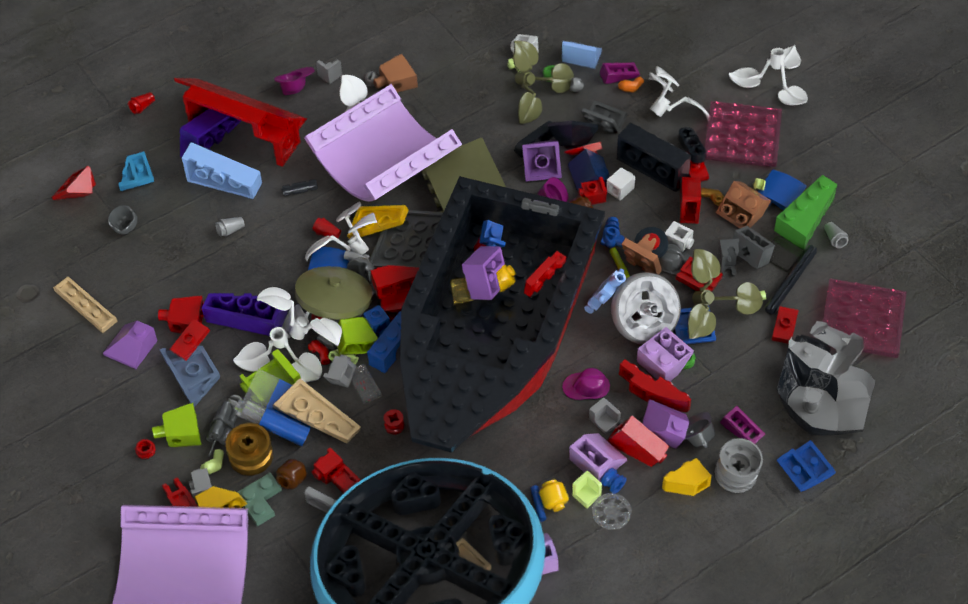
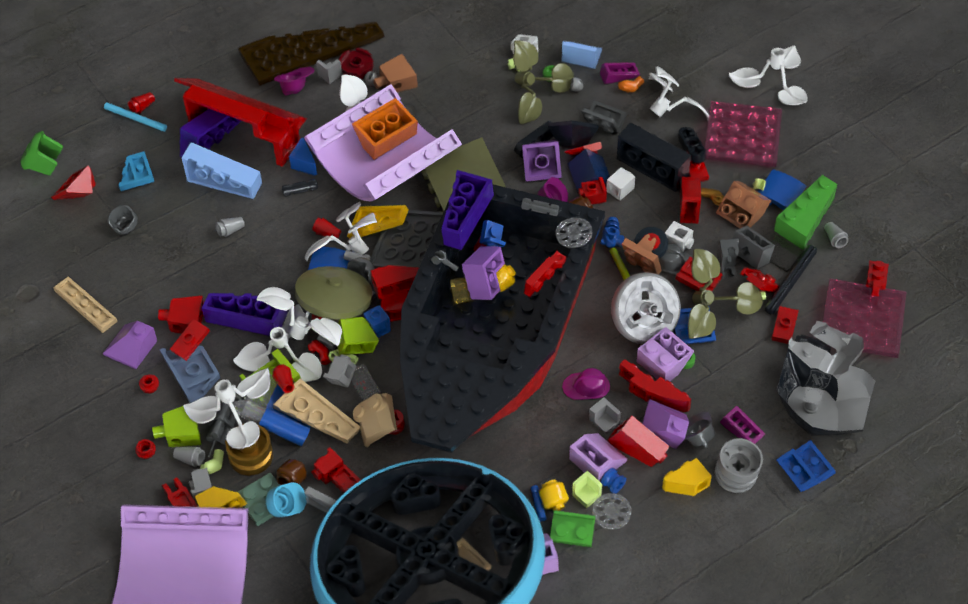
(39, 154): none -> bright green piece
(151, 387): none -> red plate
(152, 123): none -> medium azure bar
(191, 455): none -> light grey cone
(205, 408): none -> white plant
(283, 377): none -> red cone
(285, 54): none -> dark brown wing
(286, 500): none -> medium azure cap
(302, 159): none -> blue slope
(358, 70): none -> dark red plate
(375, 417): none -> tan slope
(384, 350): blue arch -> none
(385, 128): none -> orange slope
(441, 257): none -> dark grey hand
(466, 205): none -> dark purple wedge
(572, 528): none -> bright green plate
(574, 232): none -> clear wheel
(605, 290): light blue torso -> none
(761, 281): none -> red plate
(877, 276): none -> red hinge

